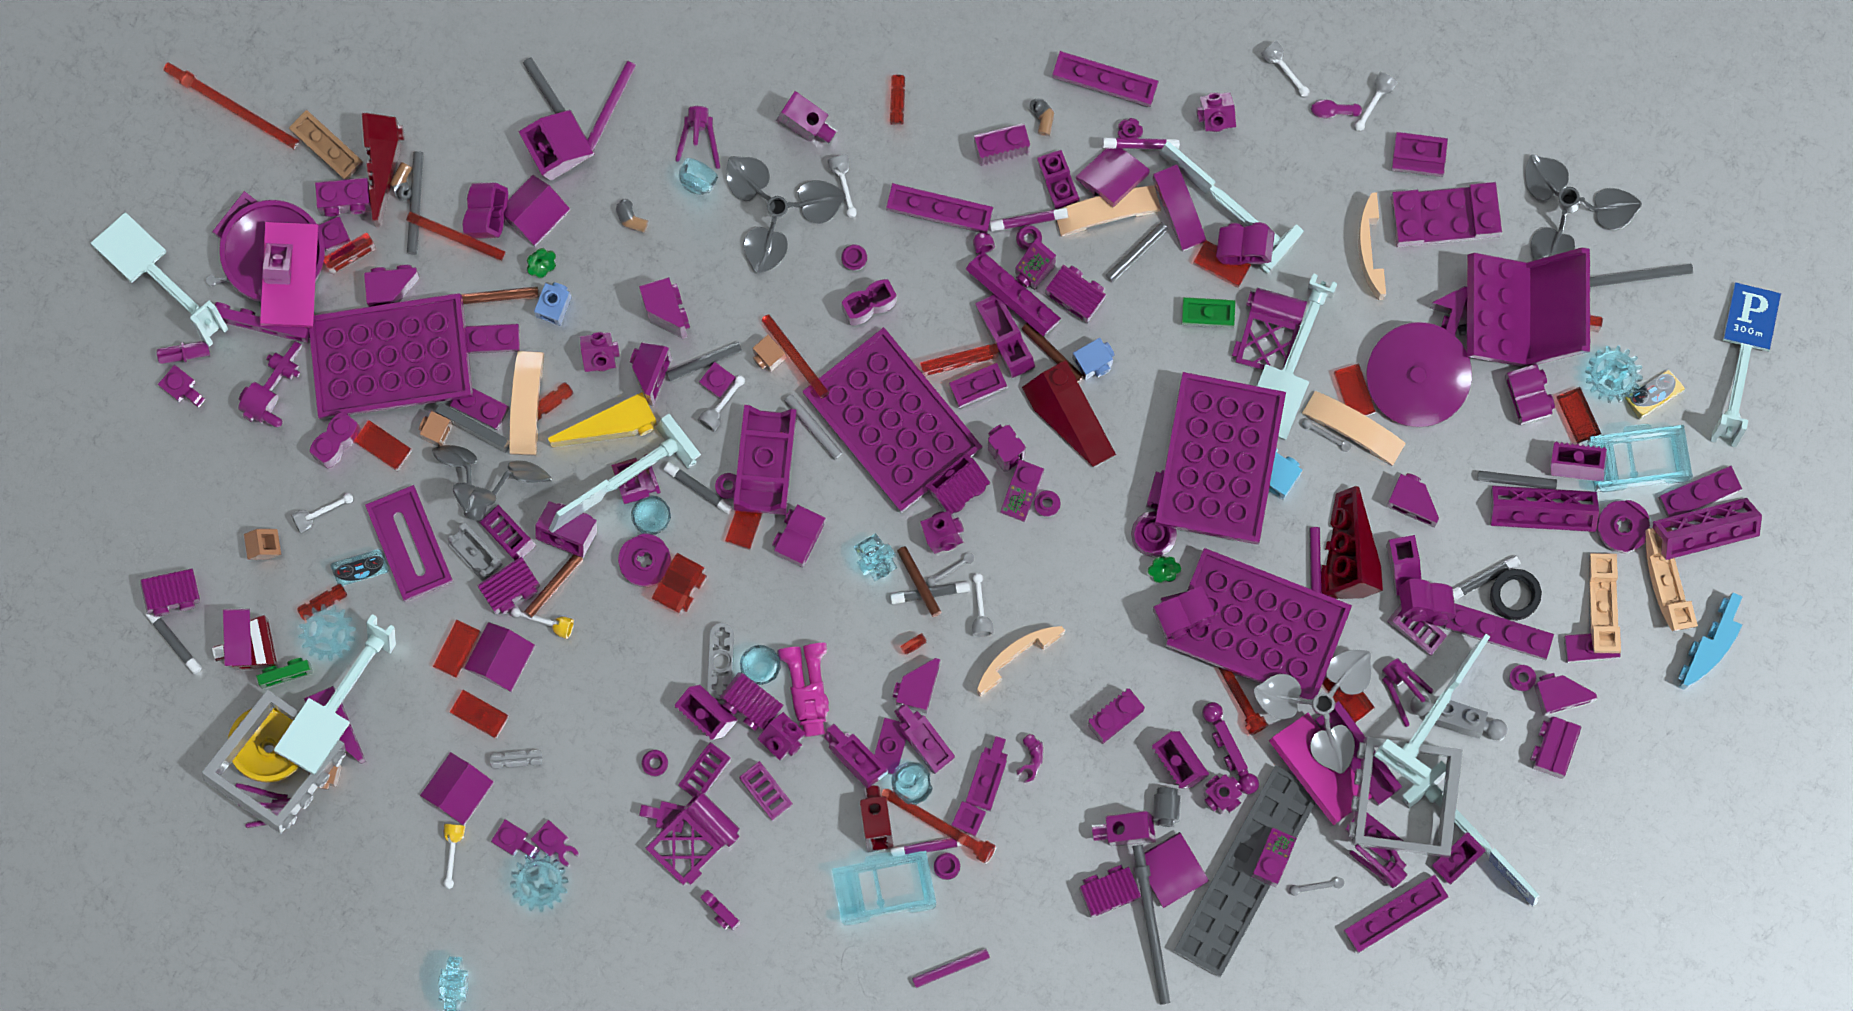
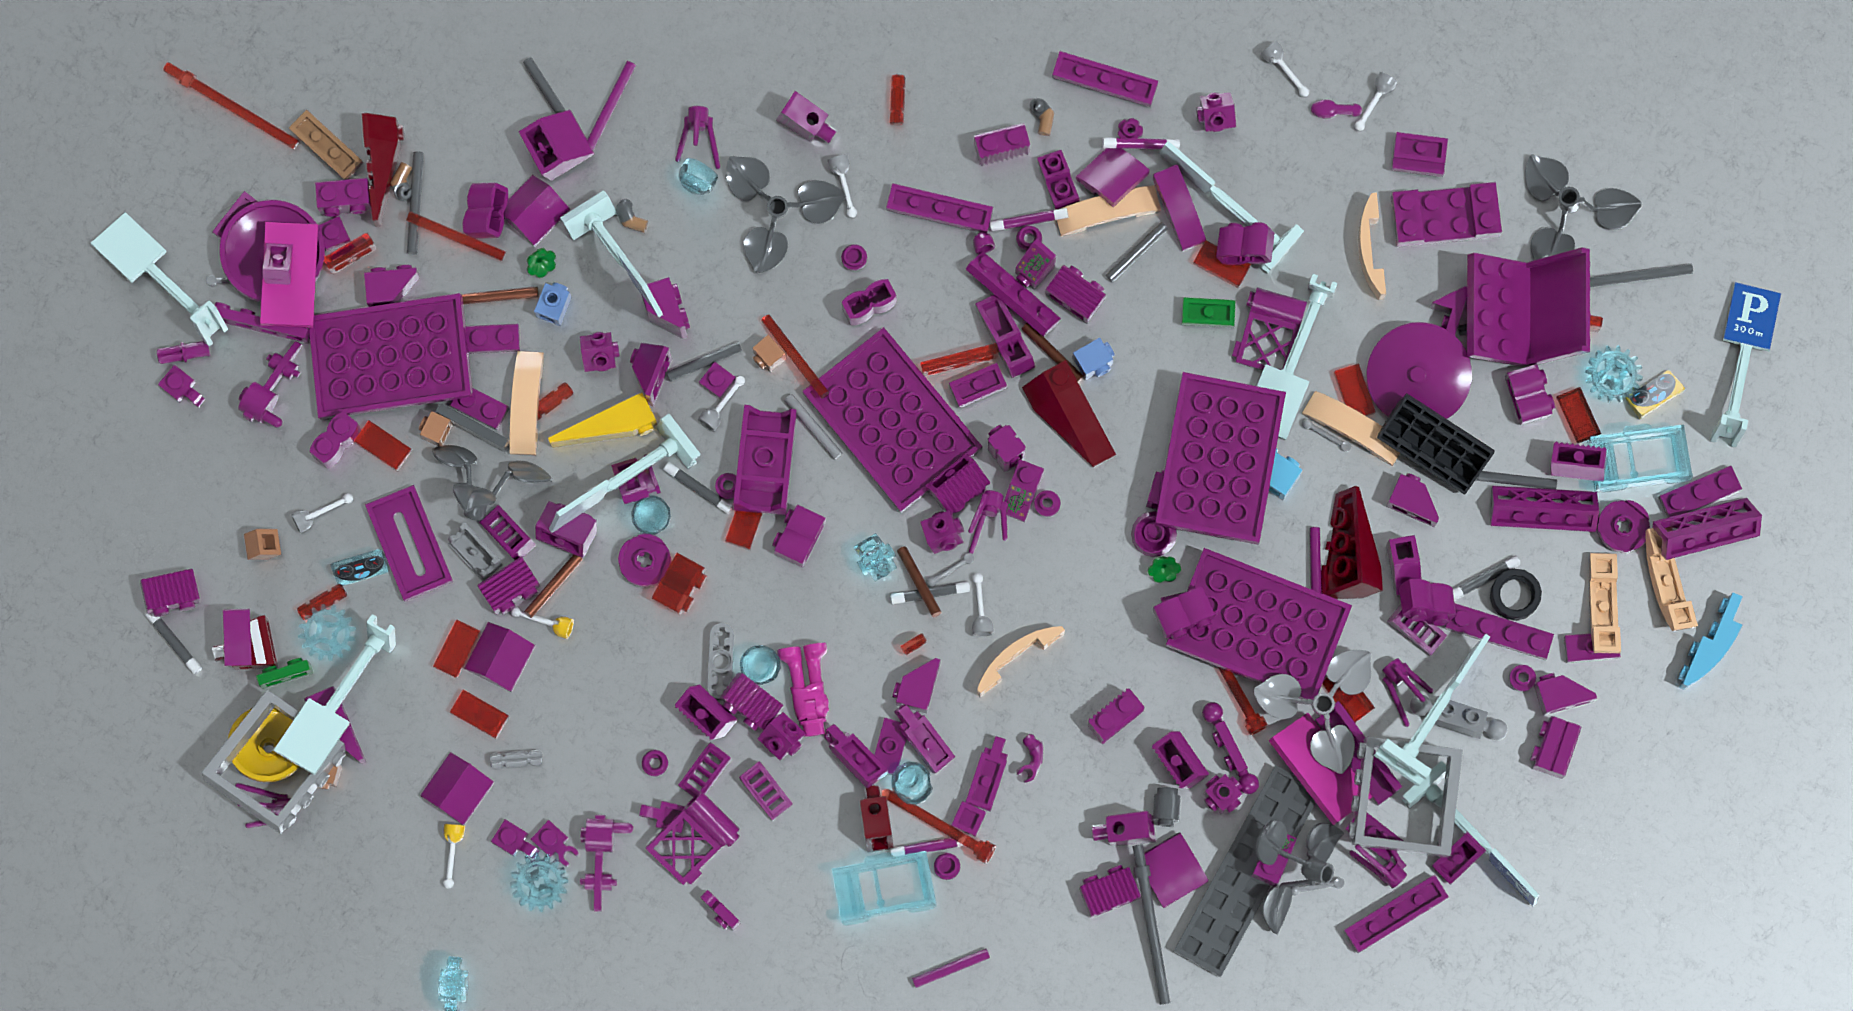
(591, 216): none -> light aqua piece
(599, 838): none -> magenta piece
(990, 505): none -> magenta plant
(1320, 844): none -> dark grey plant
(1435, 443): none -> black piece

